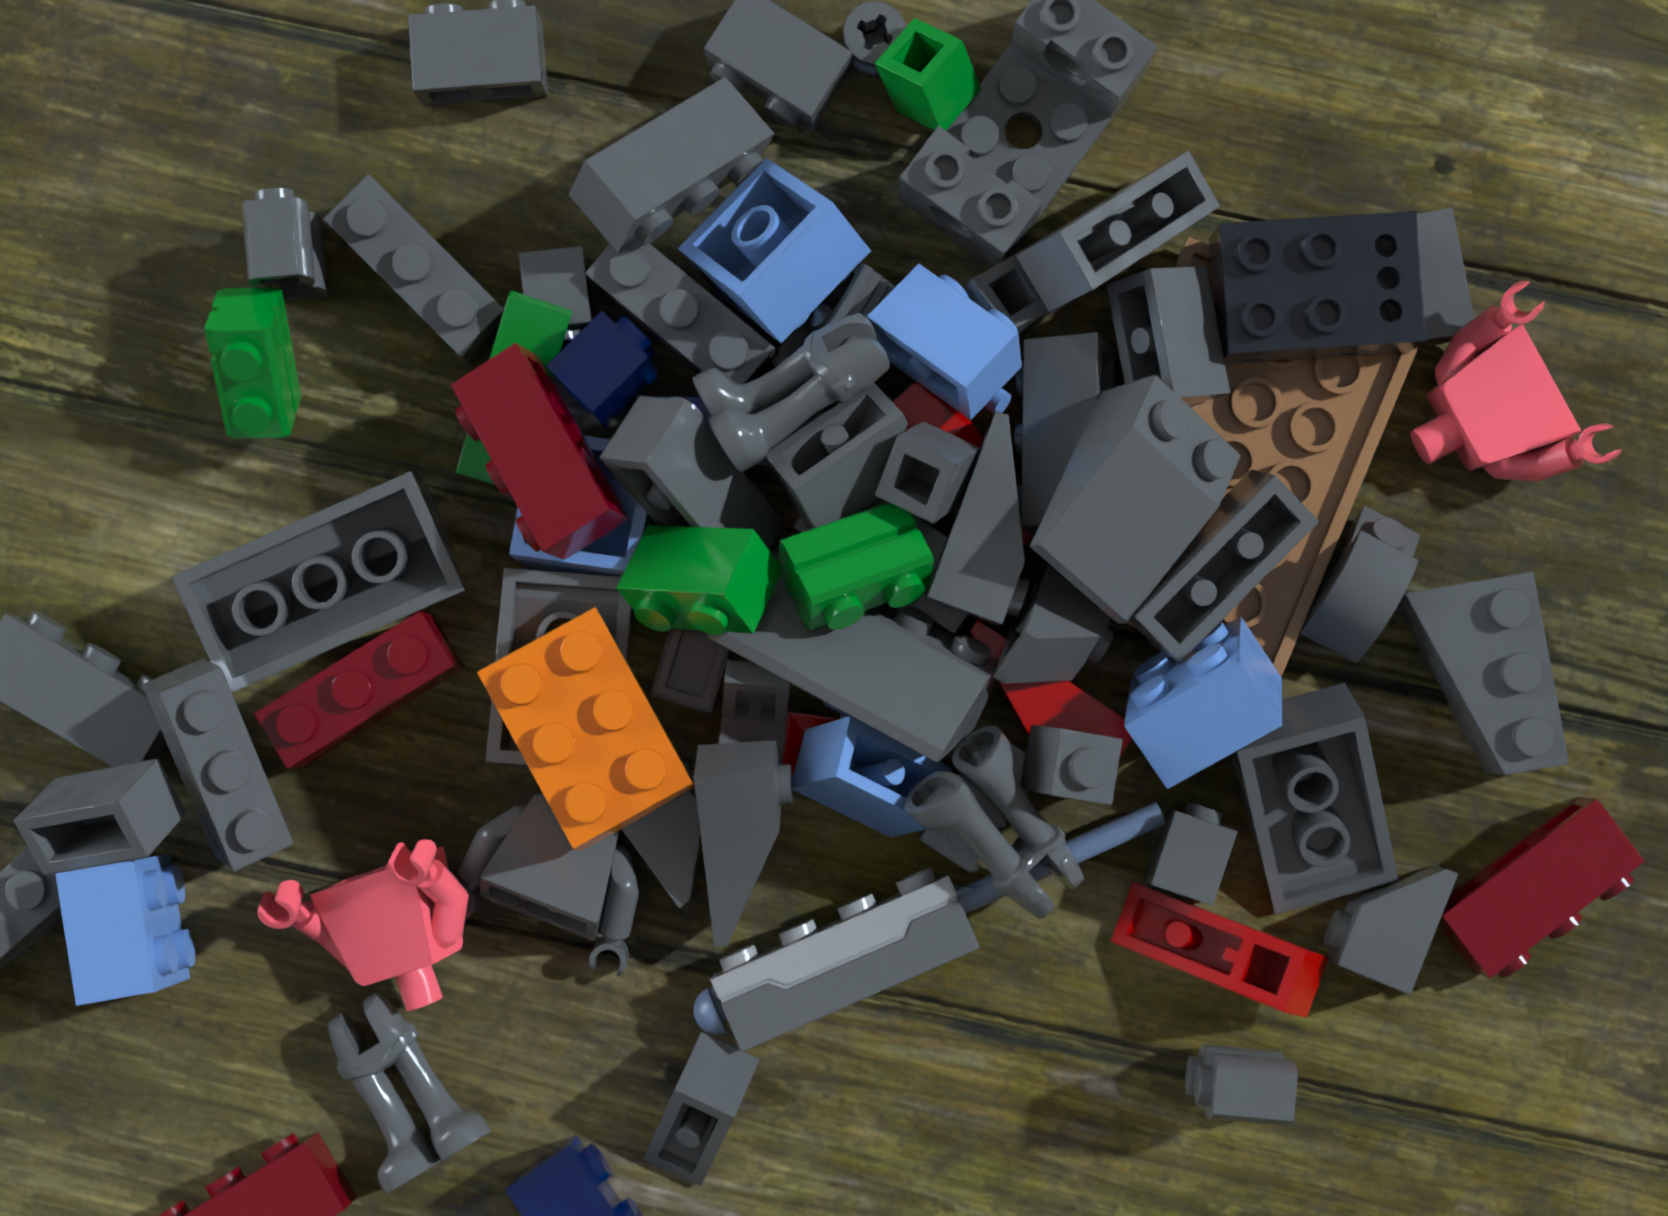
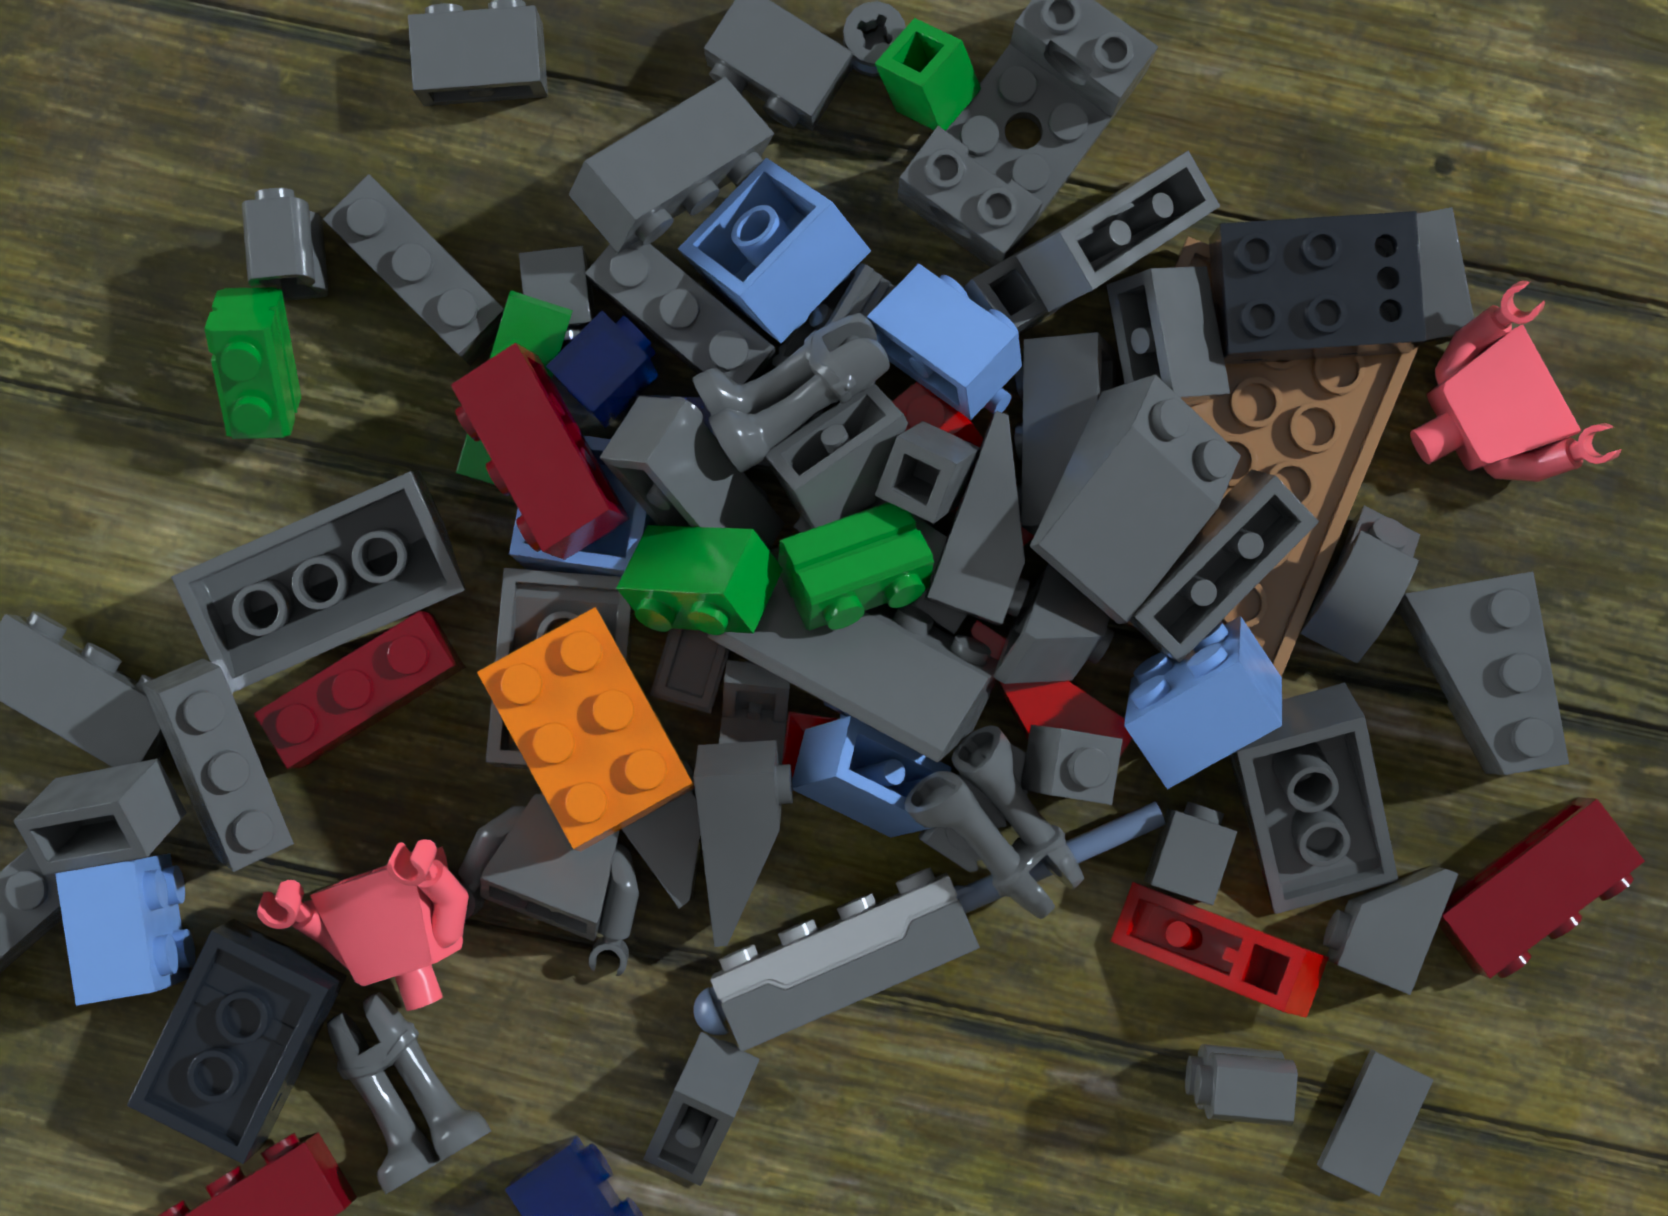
(236, 1040): none -> black piece
(1375, 1122): none -> dark grey tile

